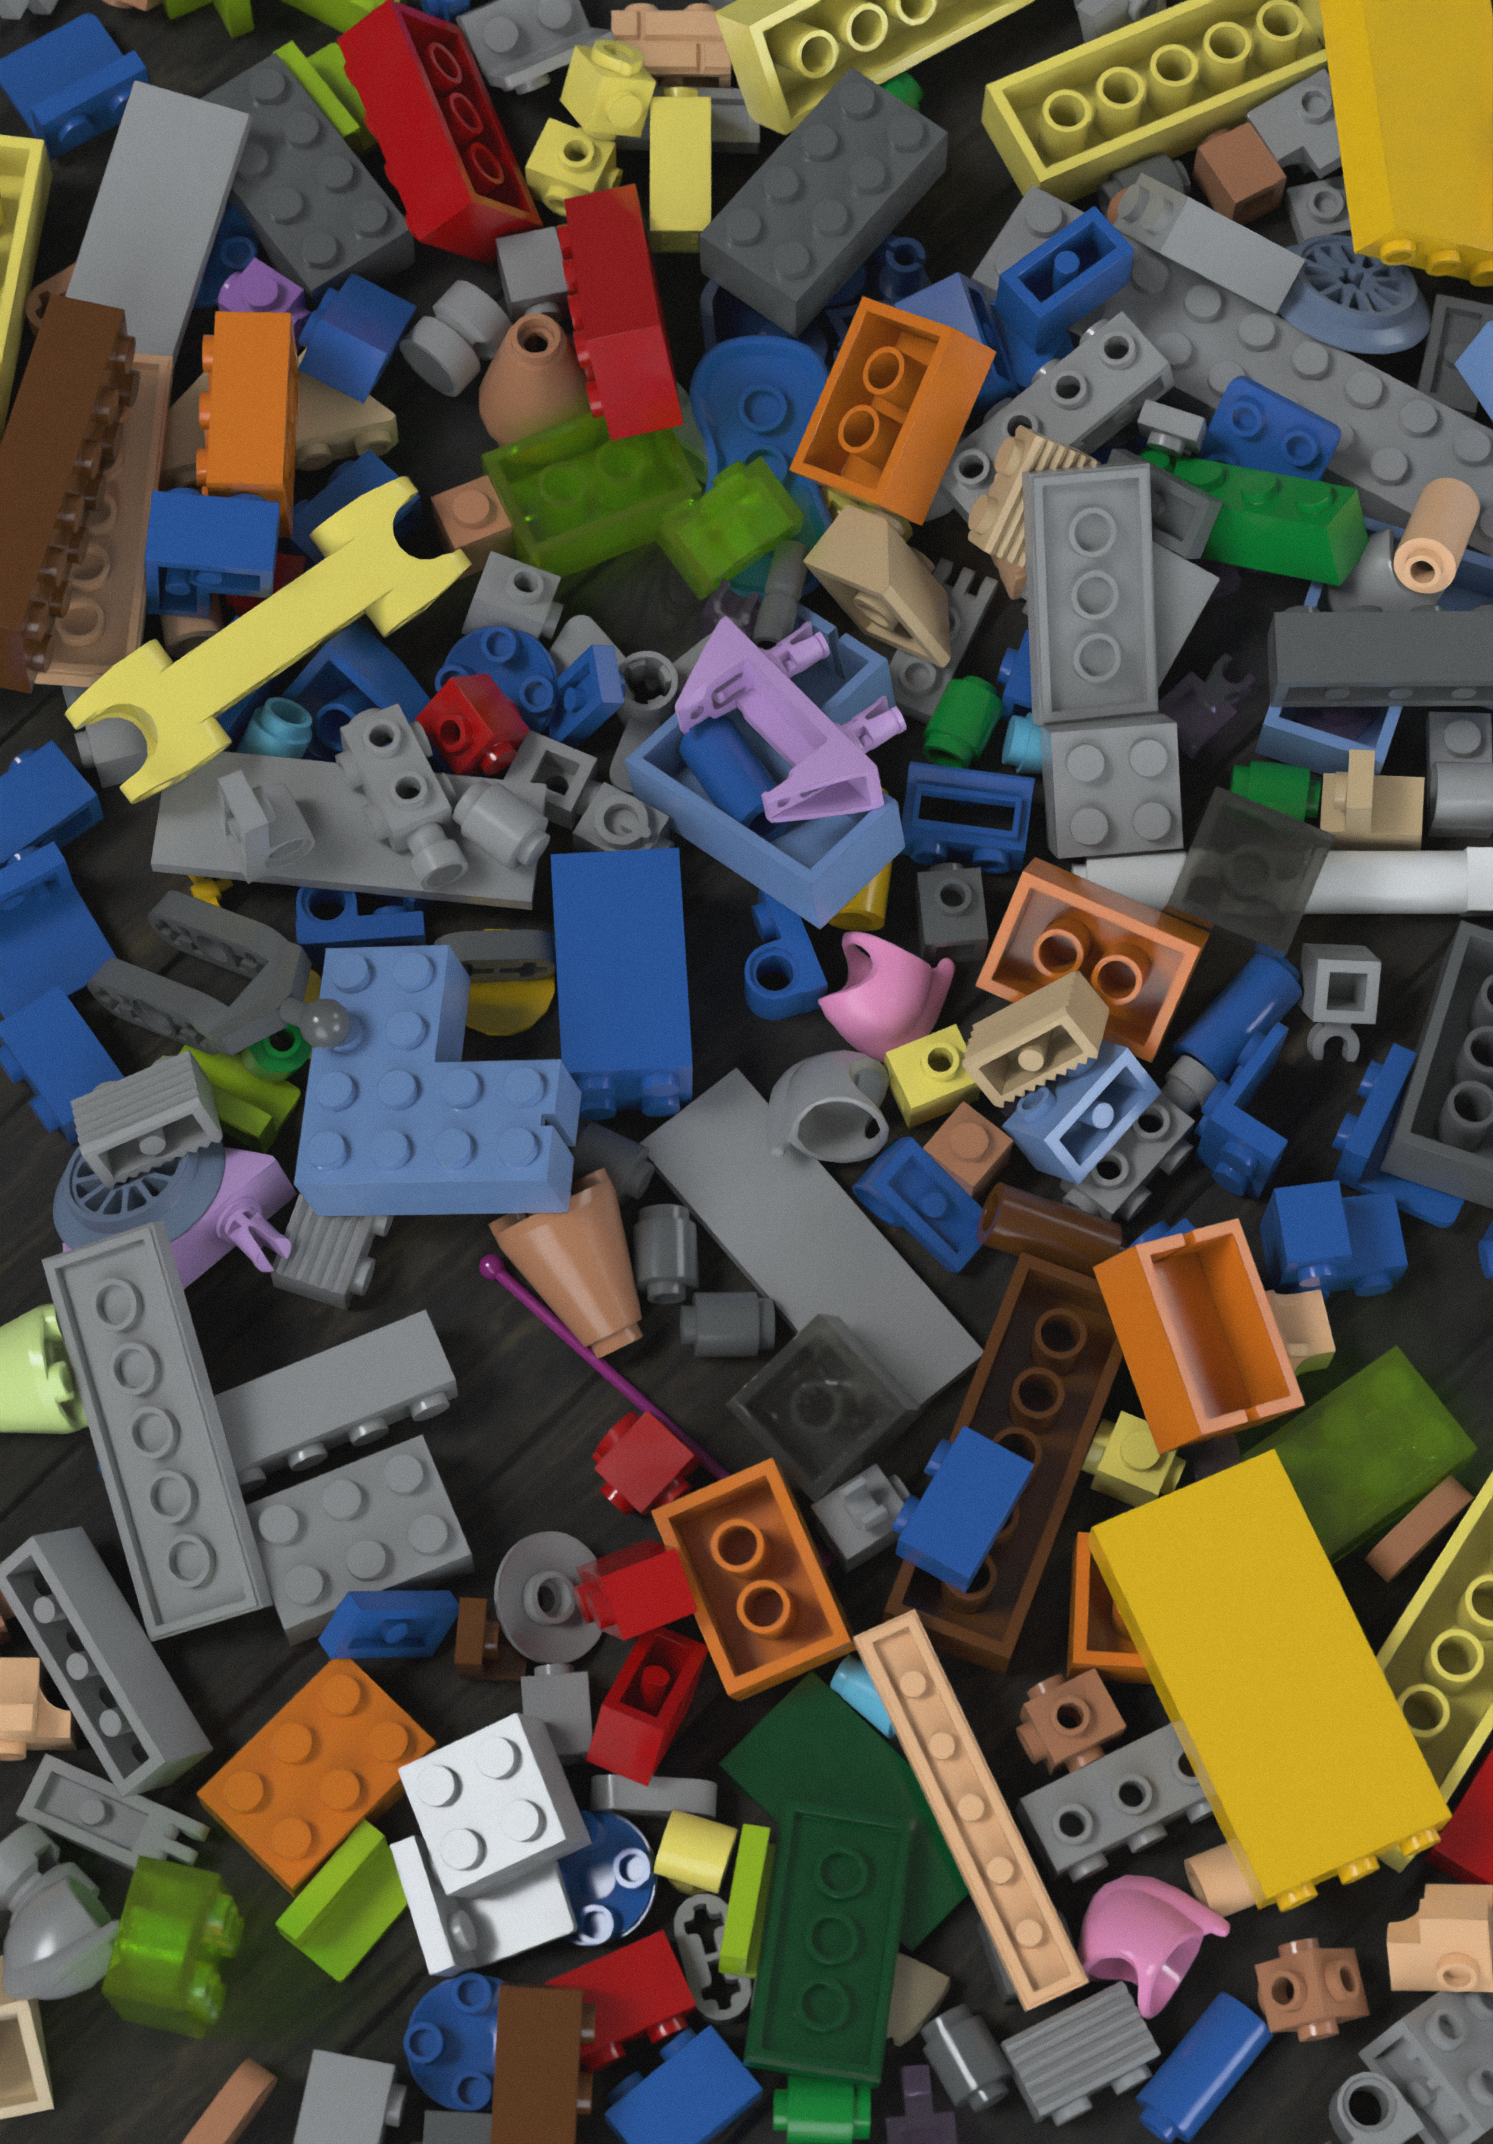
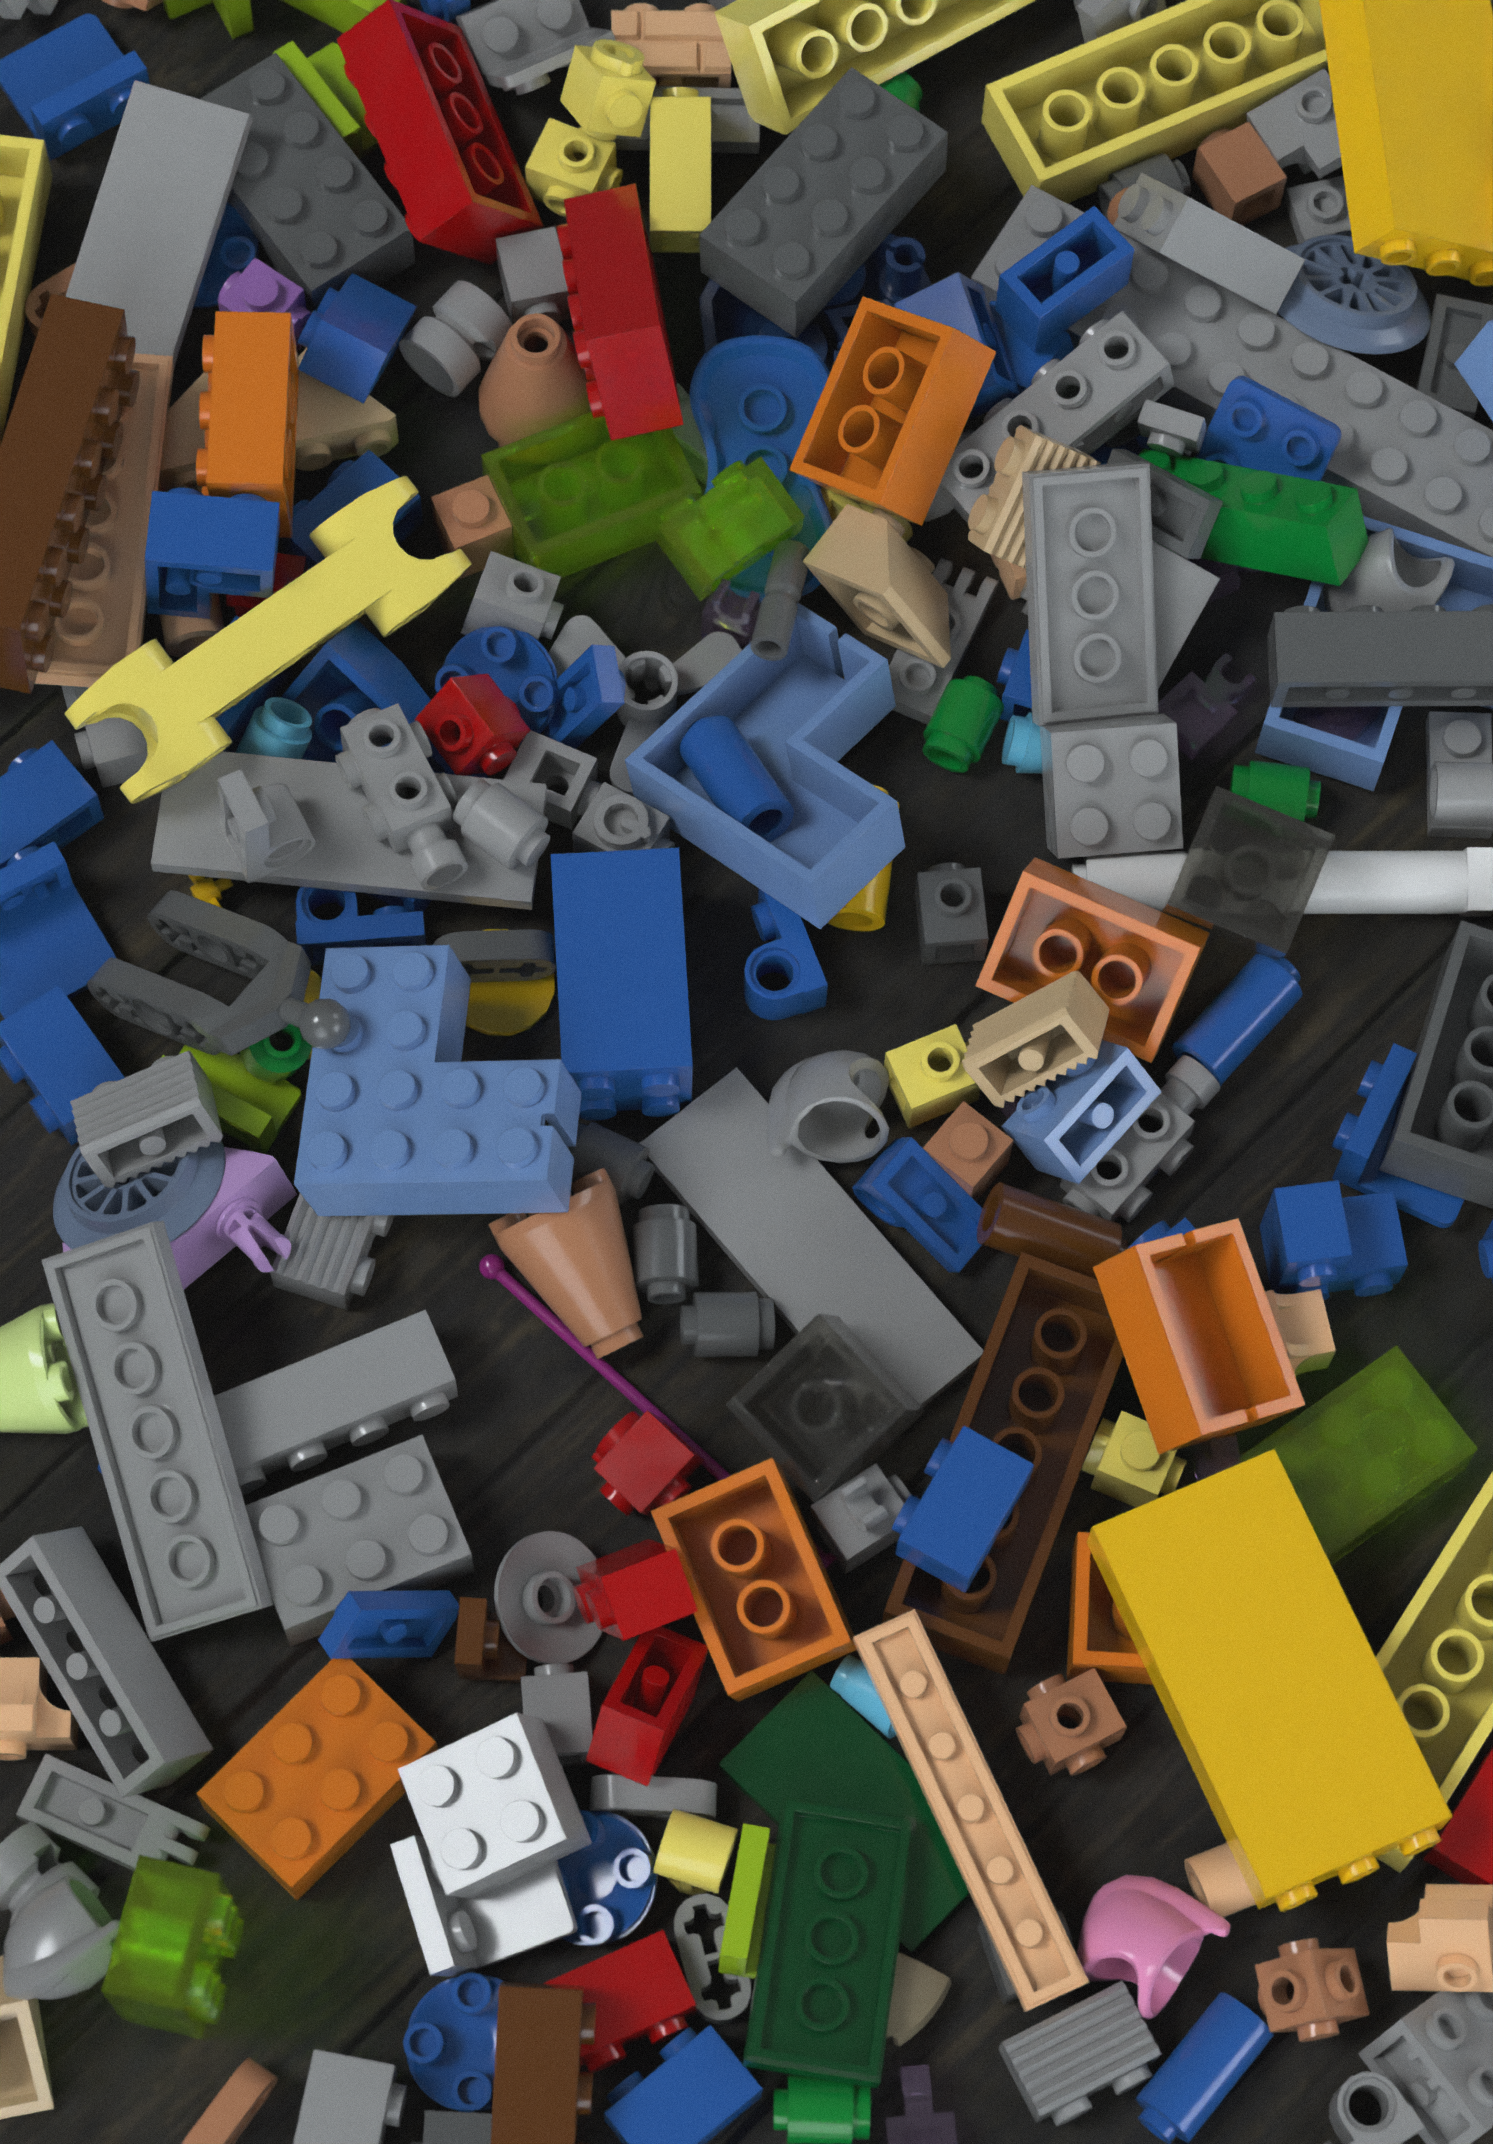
(347, 1904): lime panel -> none
(827, 758): lavender hose -> none
(886, 996): bright pink piece -> none
(966, 2058): dark grey brick -> none
(984, 848): blue window -> none
(1112, 1805): light grey brick -> none
(1232, 1142): blue bracket -> none
(1338, 990): light grey brick -> none
(1372, 809): tan brick -> none
(1419, 1529): nougat beam -> none
(1436, 535): light nougat brick -> none

